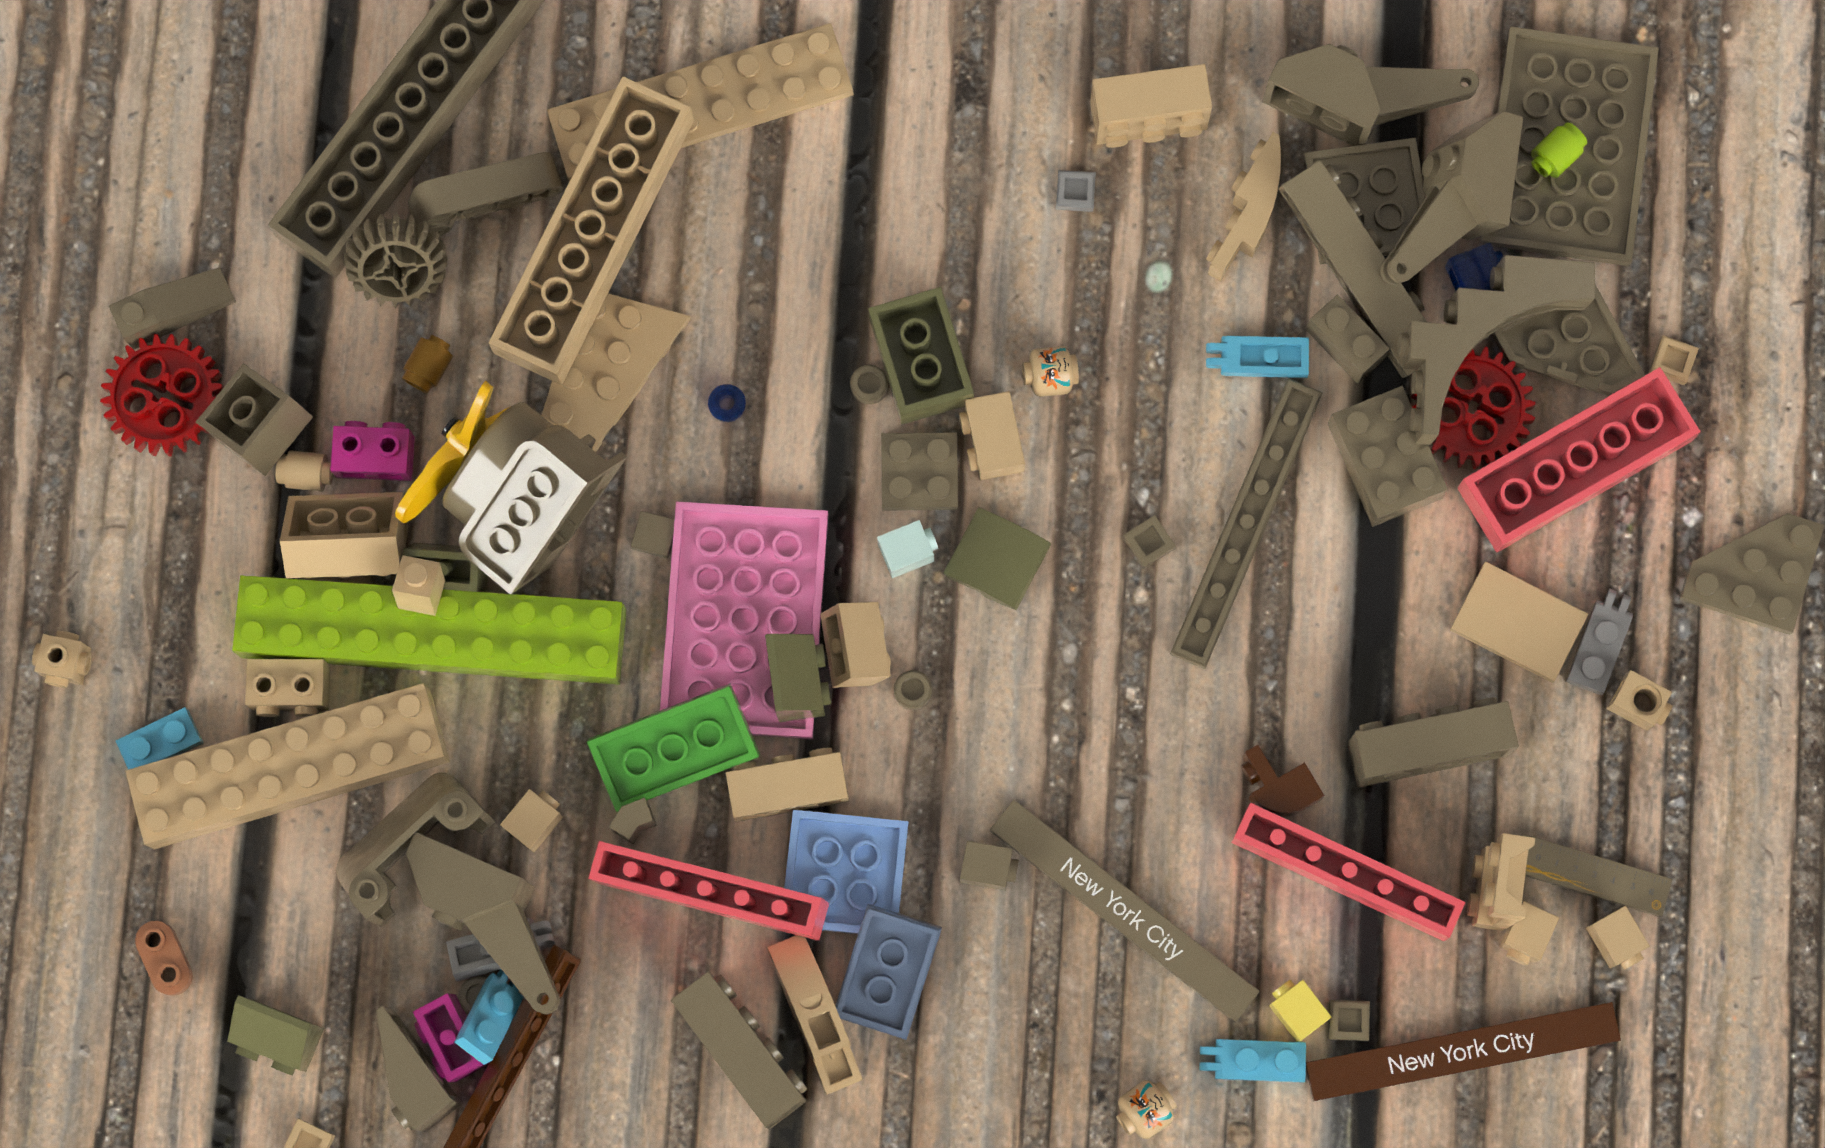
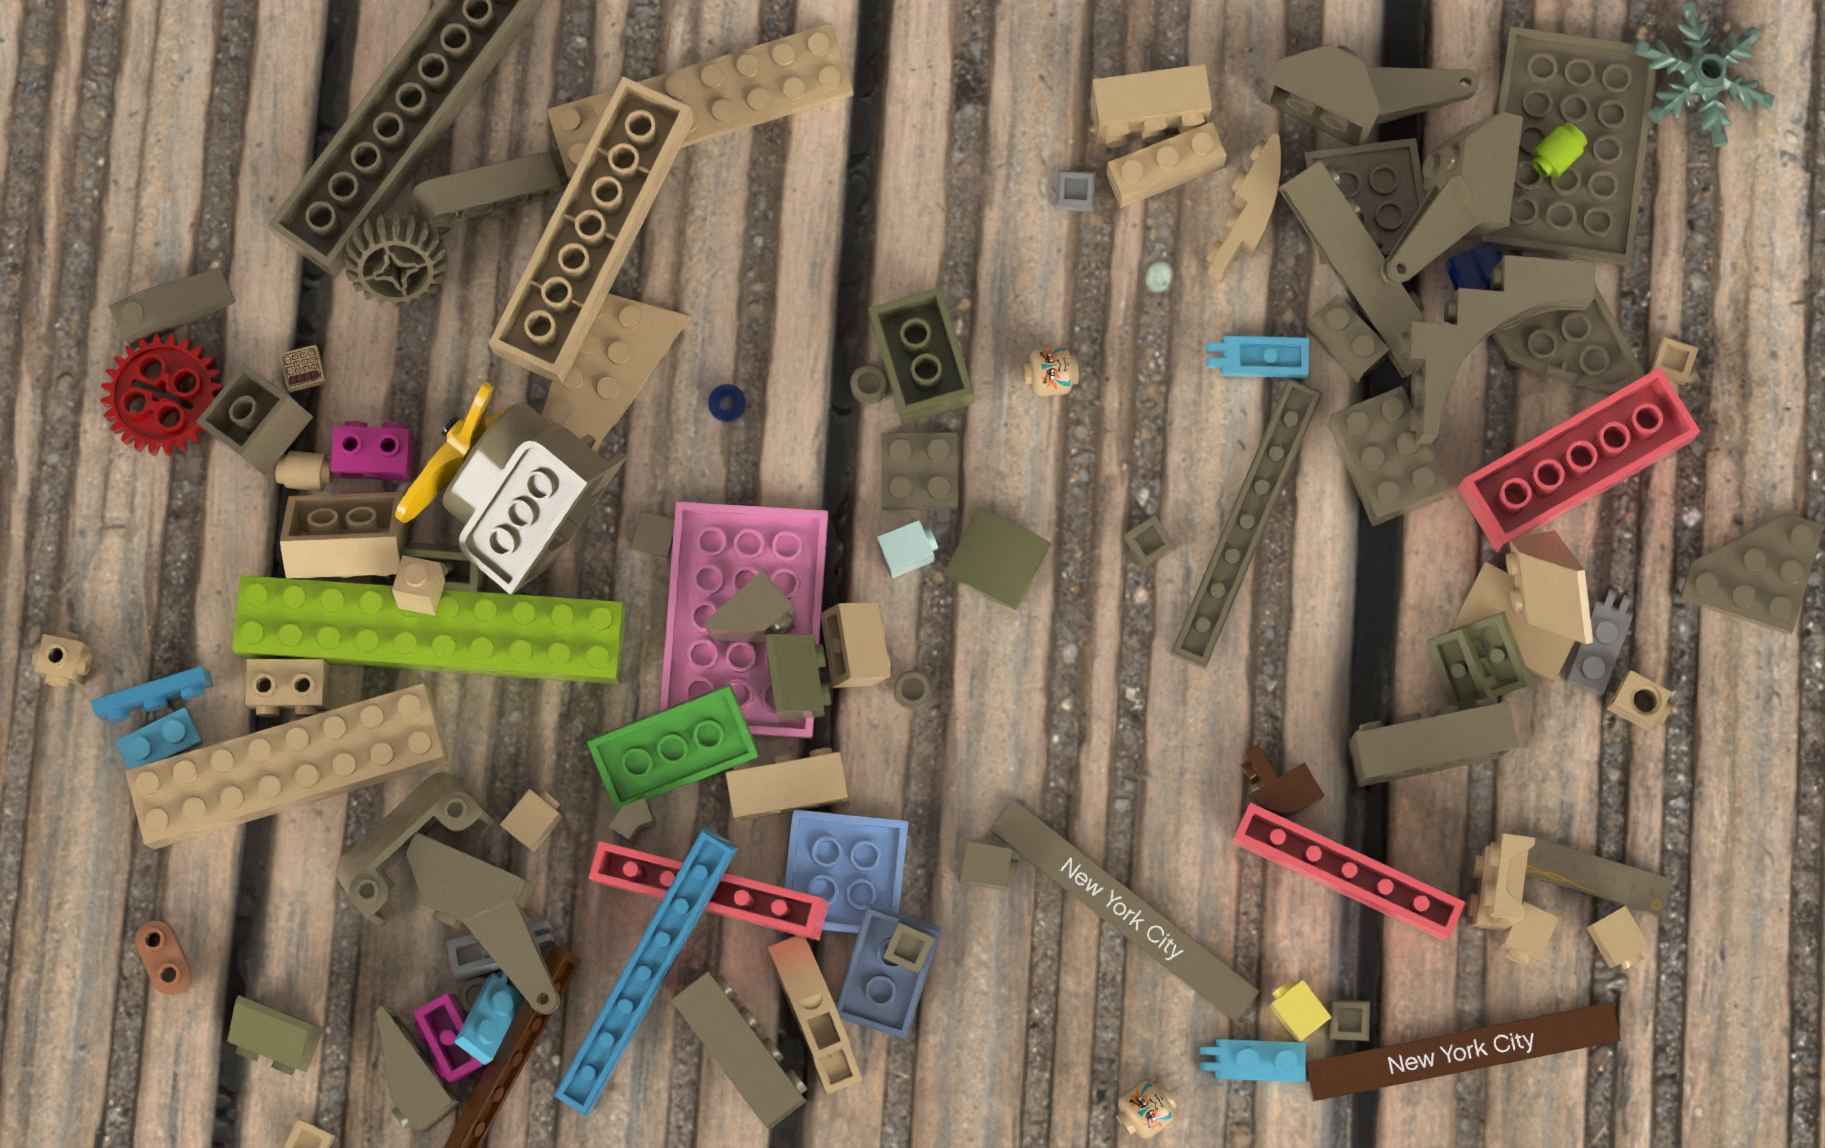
(152, 695): none -> dark azure plate
(302, 368): none -> tile
(427, 363): pearl gold brick -> none
(646, 971): none -> dark azure tile
(753, 613): none -> dark tan slope
(909, 946): none -> dark tan tile
(993, 436): tan brick -> none
(1166, 164): none -> tan brick
(1479, 661): none -> olive slope
(1487, 377): red gear -> none
(1549, 586): none -> tan slope
(1704, 74): none -> sand green piece

